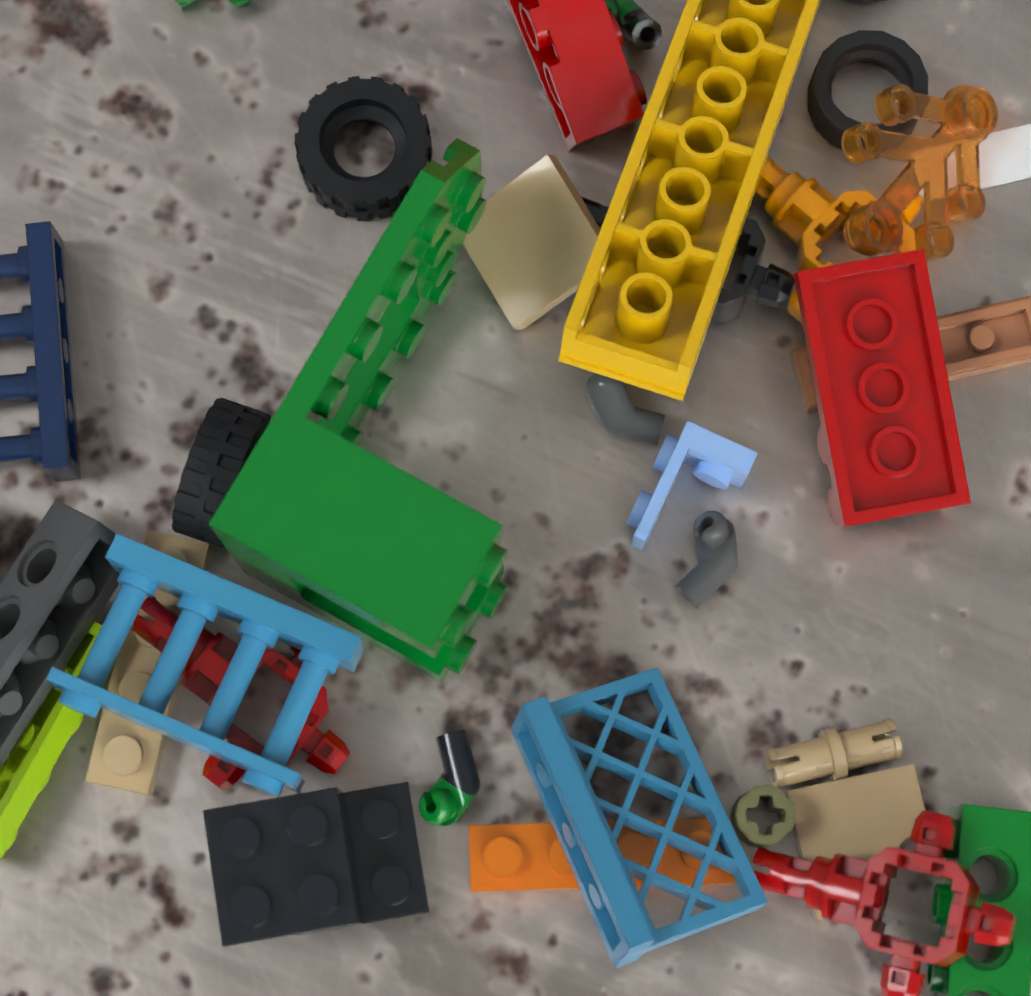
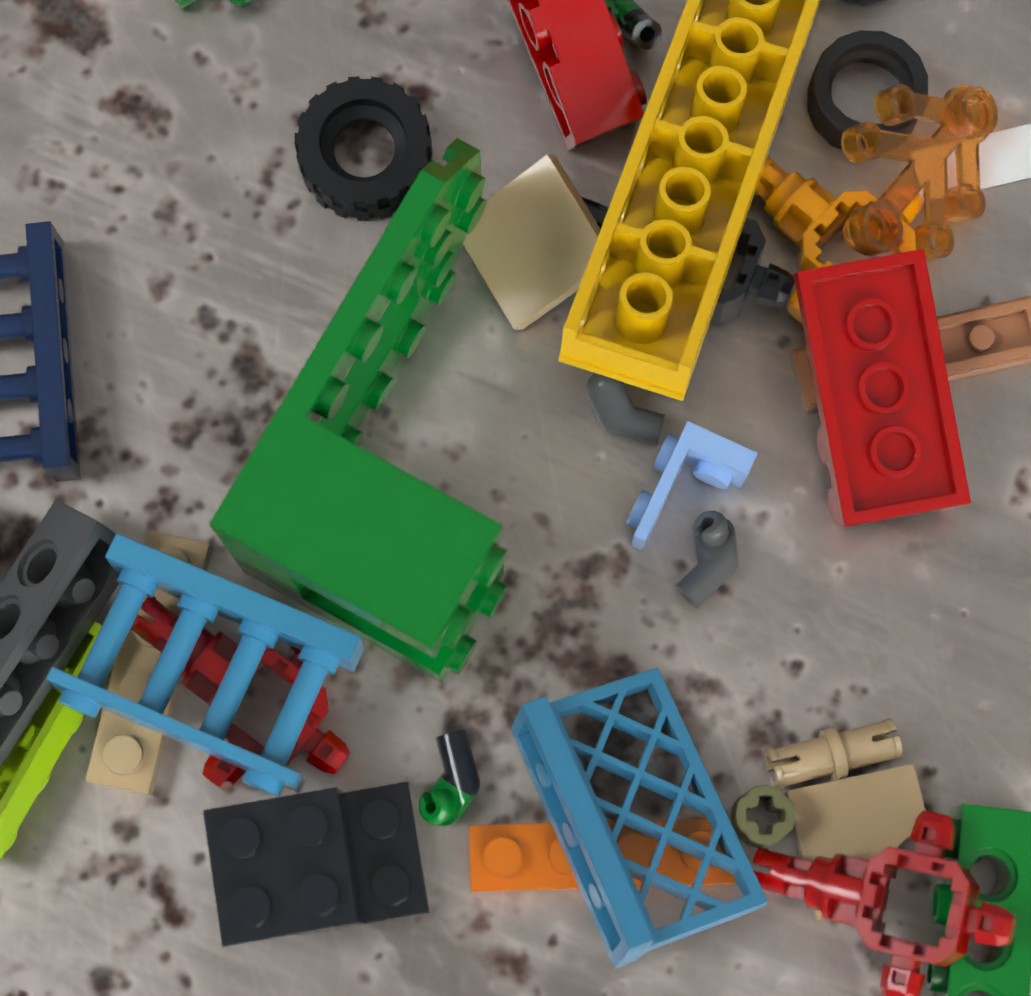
(213, 465): black tyre -> none

